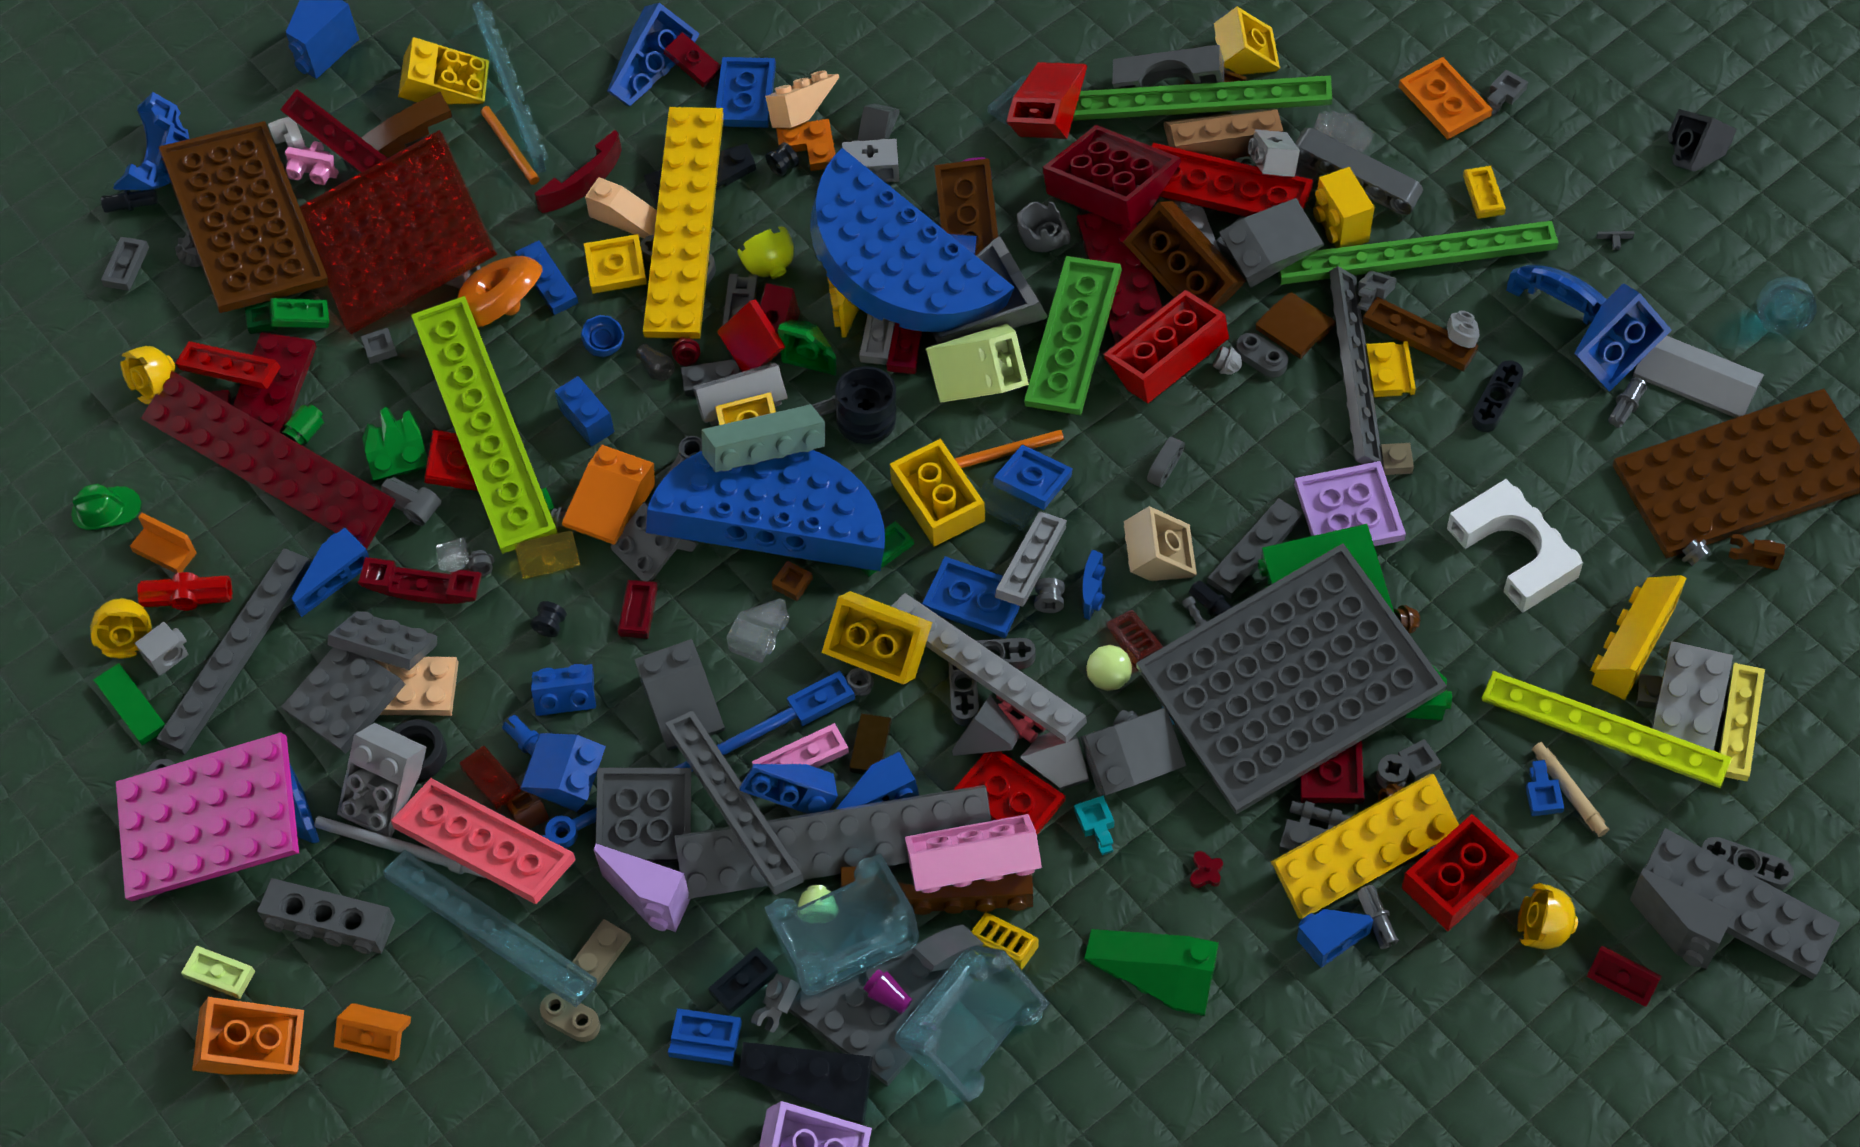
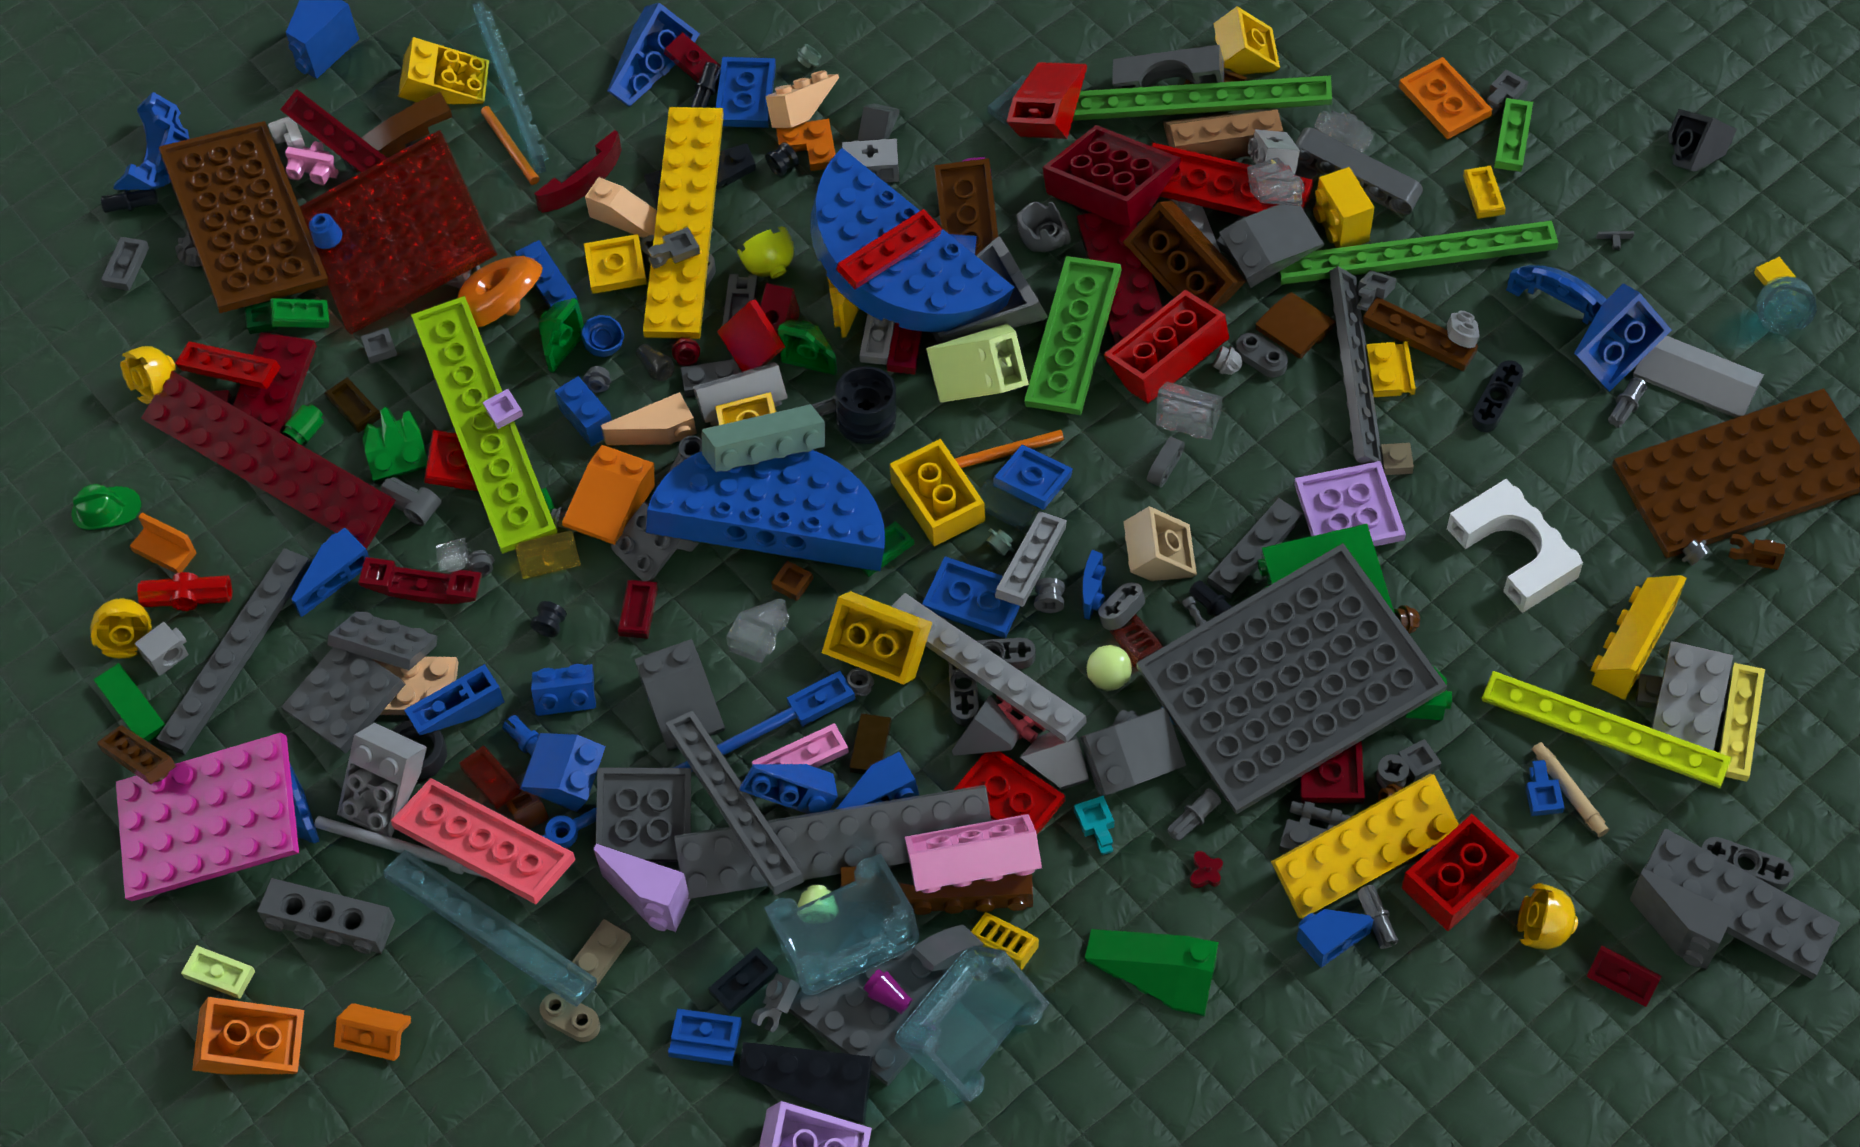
(136, 755): none -> reddish brown plate
(325, 231): none -> blue hat
(352, 404): none -> dark brown tile
(457, 702): none -> blue slope
(502, 408): none -> lavender plate
(560, 331): none -> green slope
(597, 379): none -> dark grey plate
(654, 424): none -> light nougat slope
(677, 245): none -> dark grey plate
(706, 85): none -> black axle
(808, 56): none -> sand green plate
(889, 249): none -> red plate
(1000, 541): none -> sand green plate
(1121, 606): none -> dark grey beam
(1188, 410): none -> clear slope
(1194, 814): none -> dark grey axle
(1275, 183): none -> clear slope
(1513, 135): none -> bright green plate
(1772, 270): none -> yellow tile

